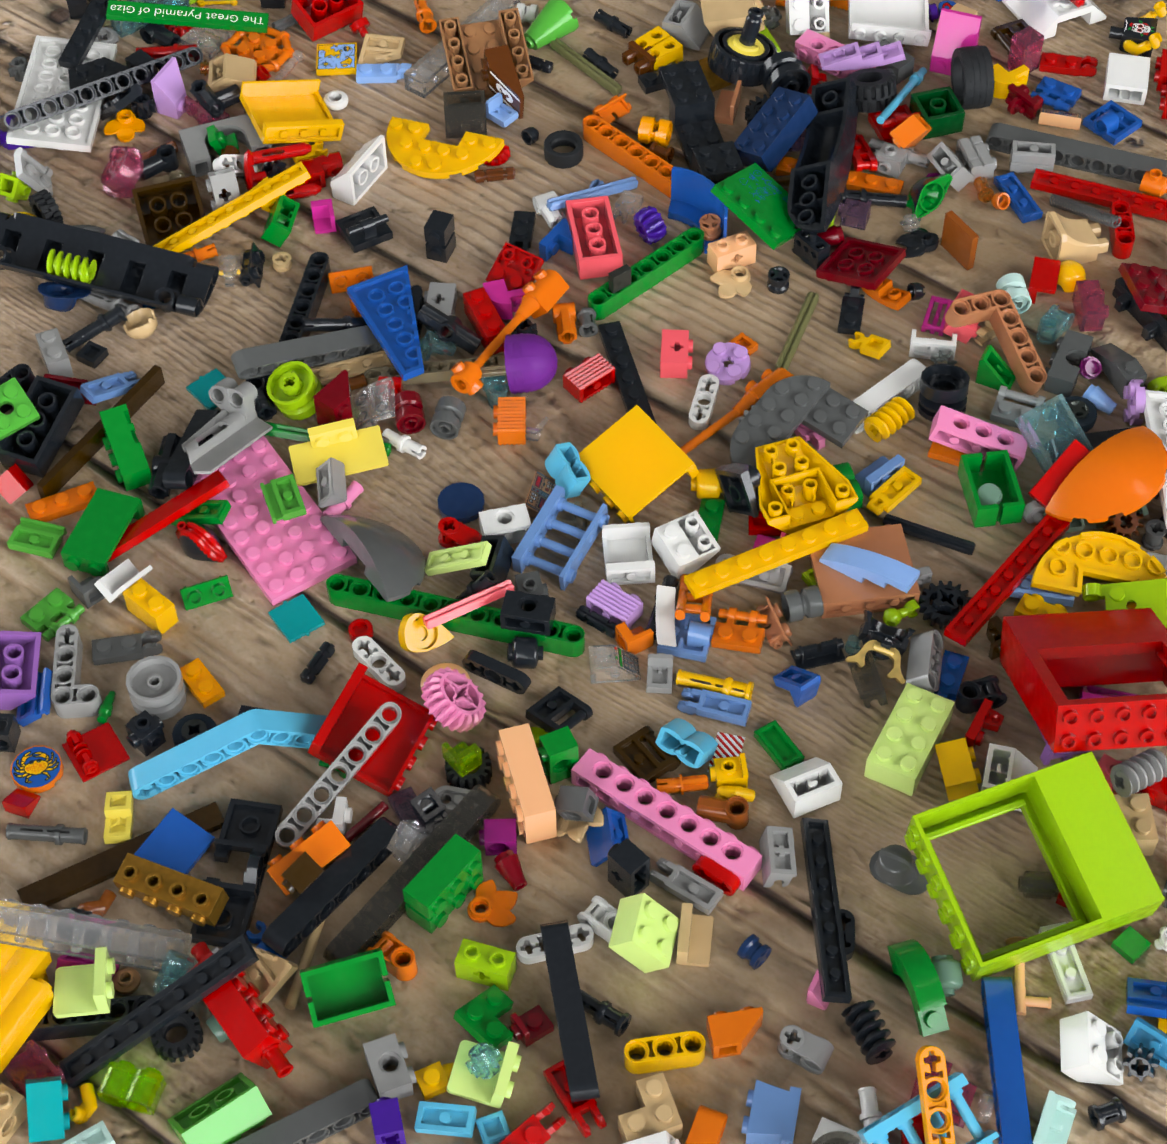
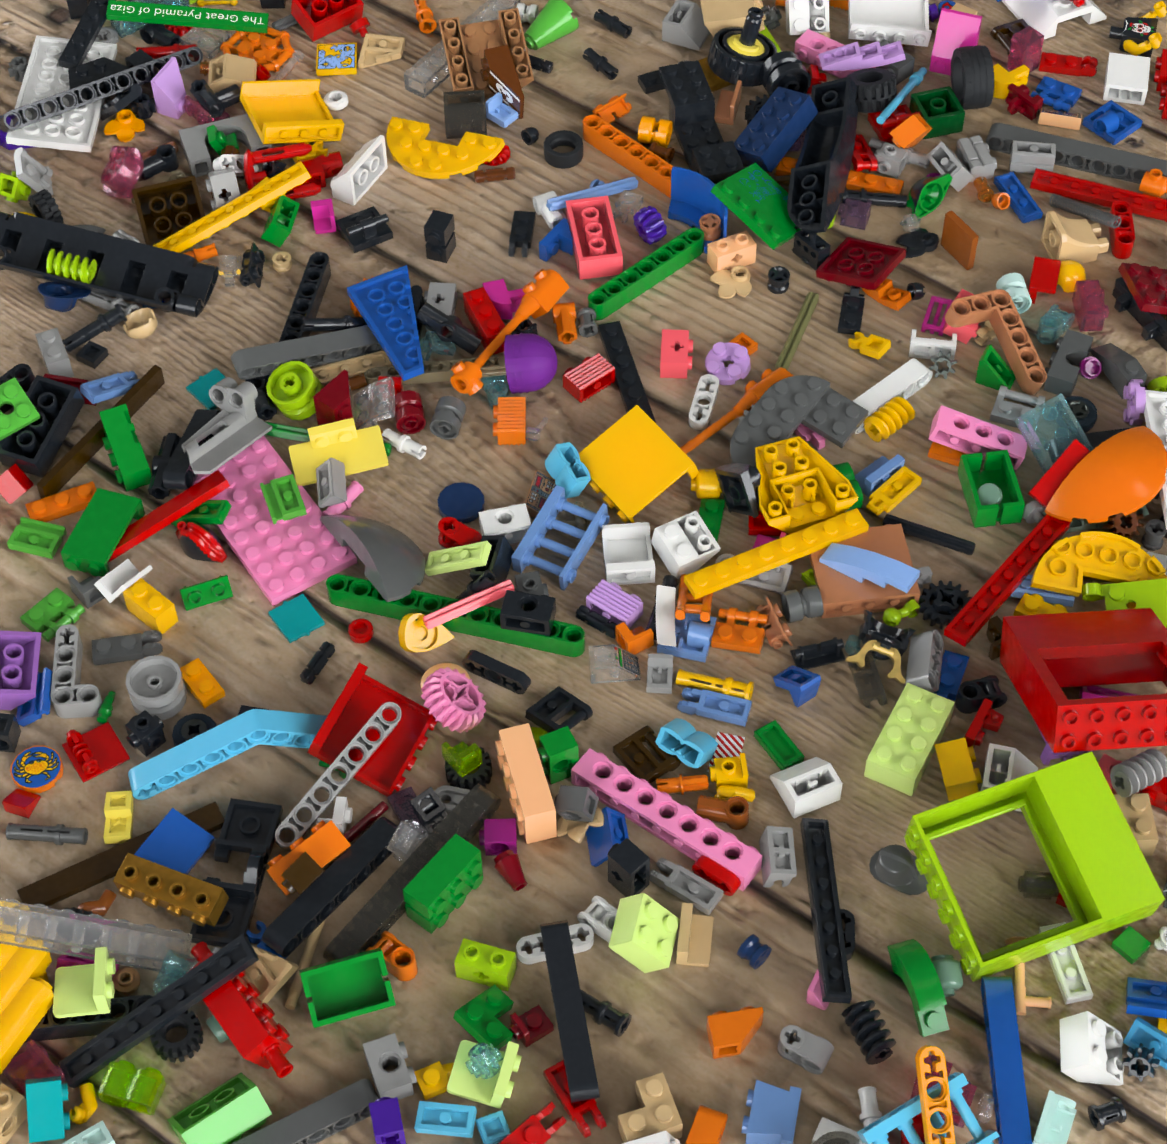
(342, 279): orange hinge -> none
(377, 653): white beam -> none
(381, 72): light blue hinge -> none
(495, 903): orange plate -> none
(515, 267): red plate -> none
(524, 652): black head -> none
(586, 66): olive axle -> none
(619, 278): pearl dark grey tile -> none
(653, 51): yellow hips -> none
(655, 1062): yellow beam -> none
(833, 235): dark red cone -> none
(942, 386): black wheel -> none
(1100, 399): light blue cone -> none

